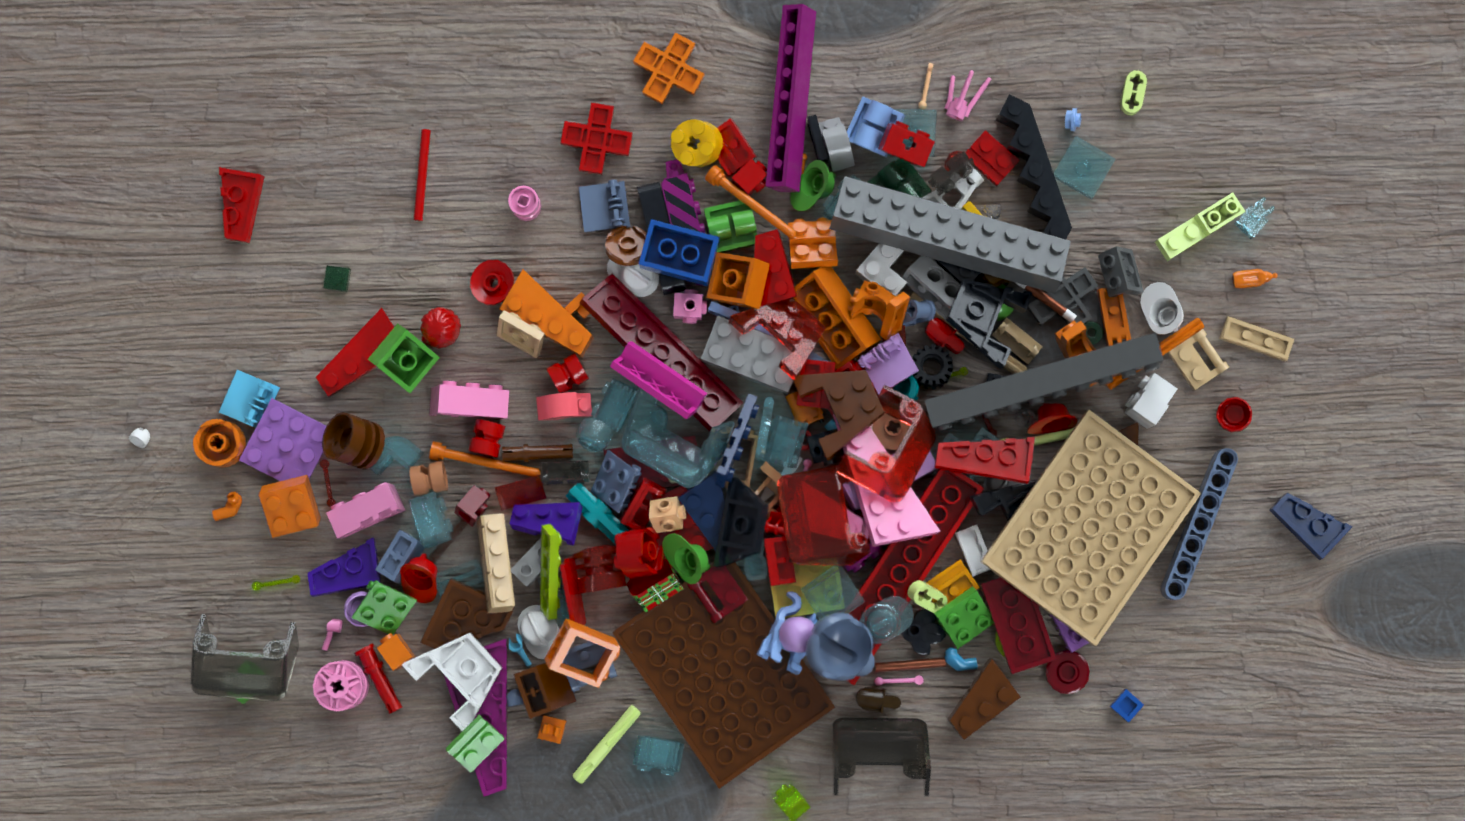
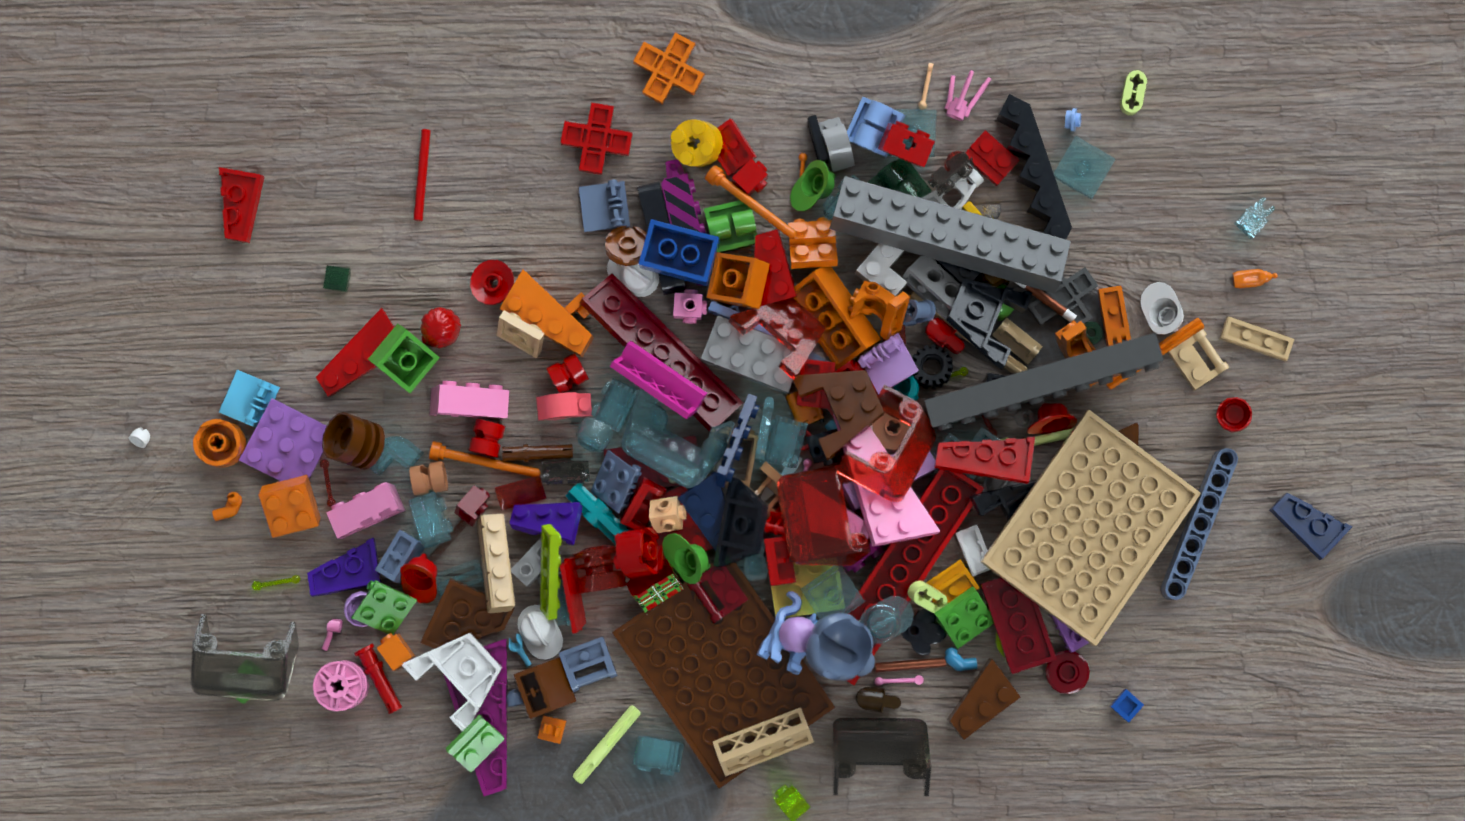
(524, 203): bright pink wheel -> none
(563, 642): orange window -> none
(764, 746): none -> tan fence
(791, 98): magenta brick -> none
(1120, 272): dark grey bracket -> none
(1151, 400): white brick -> none
(1200, 226): yellowish green slope -> none

